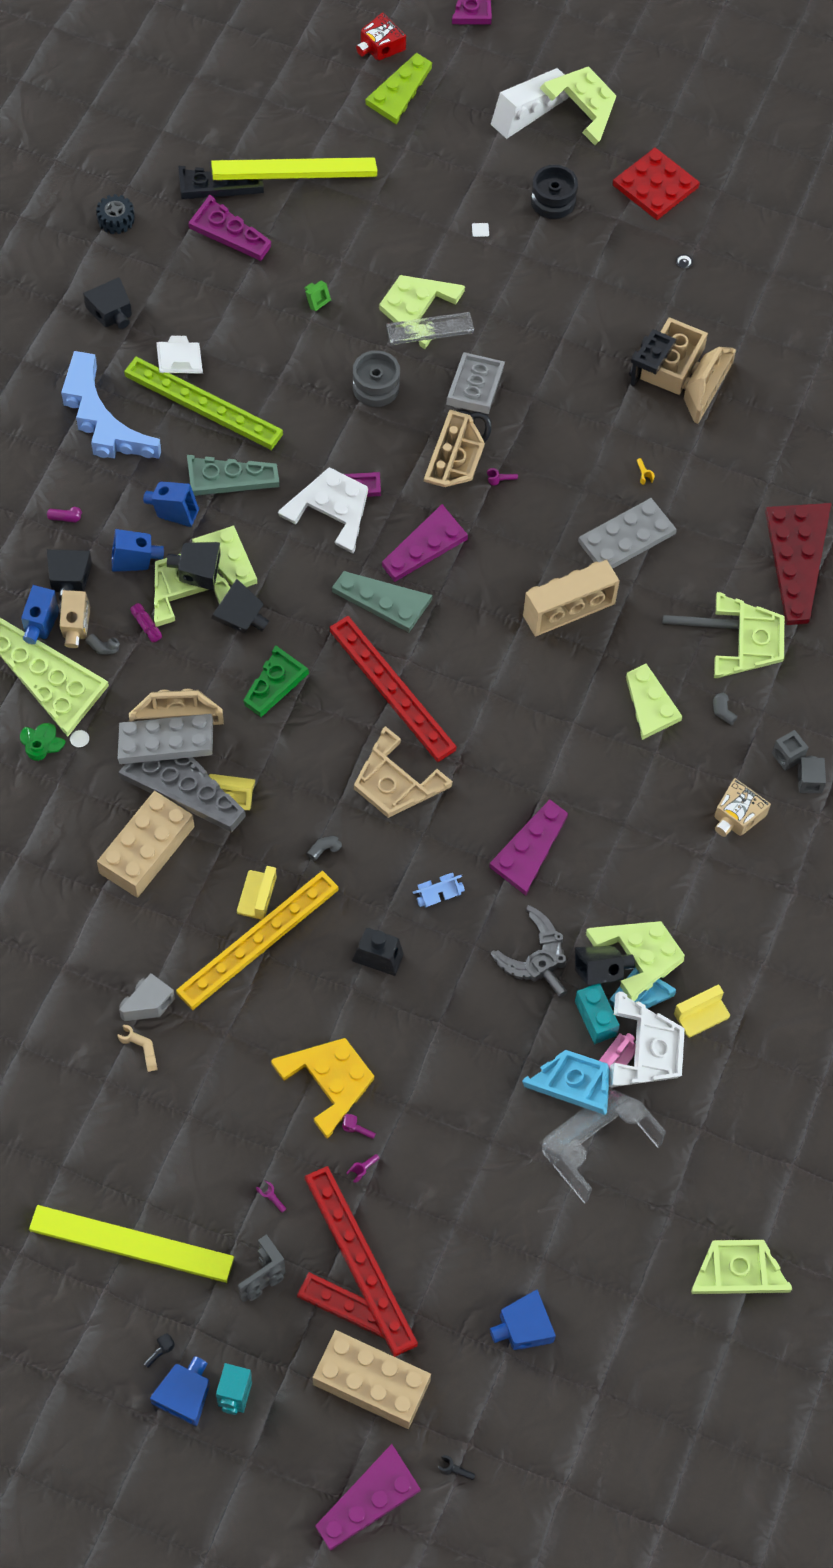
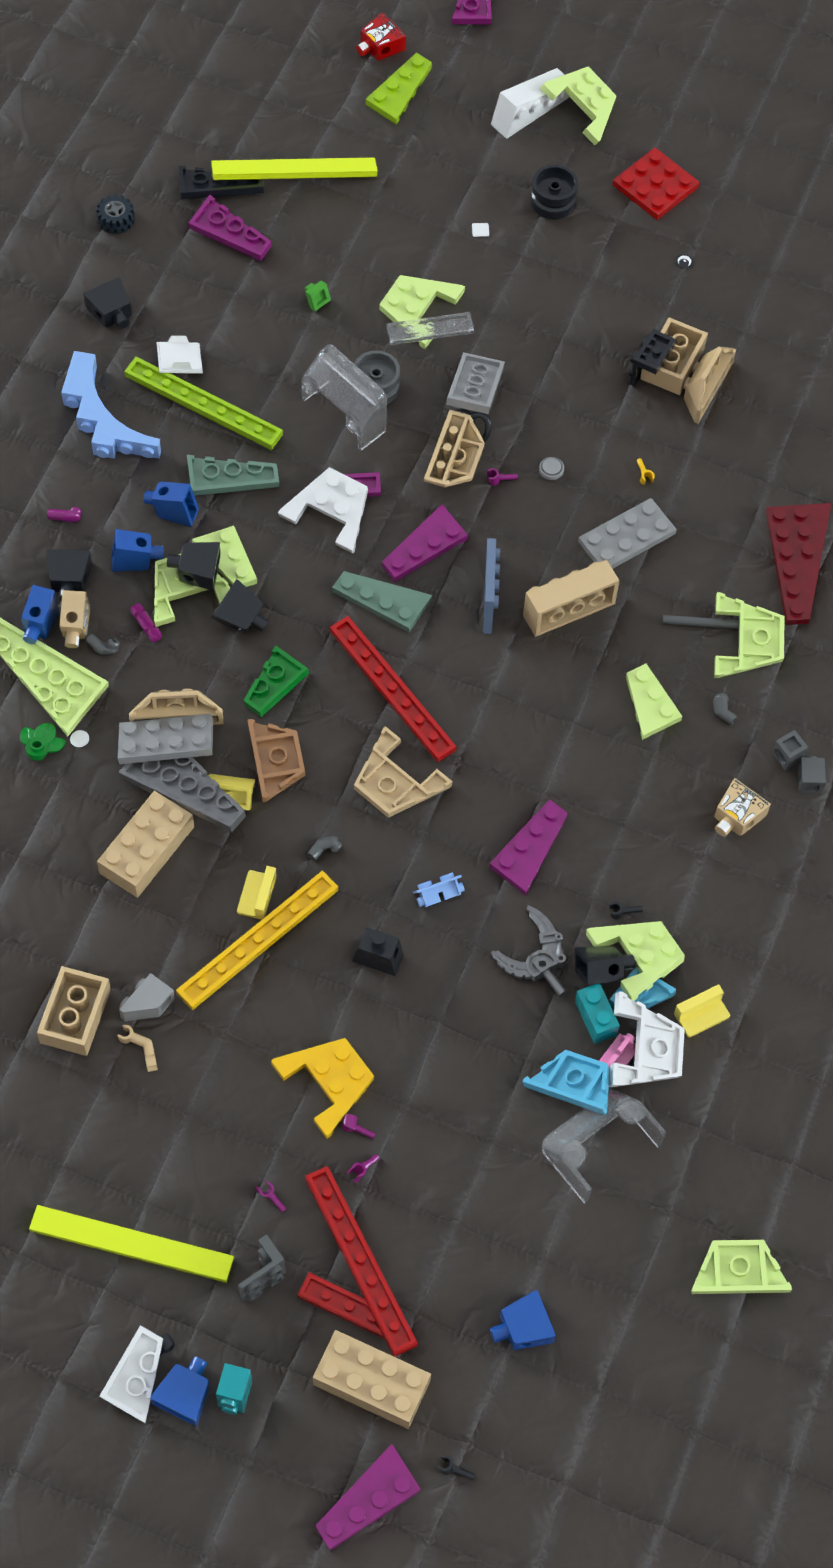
(74, 1011): none -> tan brick
(135, 1375): none -> white wing
(276, 757): none -> medium nougat wing
(348, 390): none -> clear windscreen
(491, 584): none -> sand blue wing
(551, 468): none -> light grey piece
(623, 910): none -> black hand

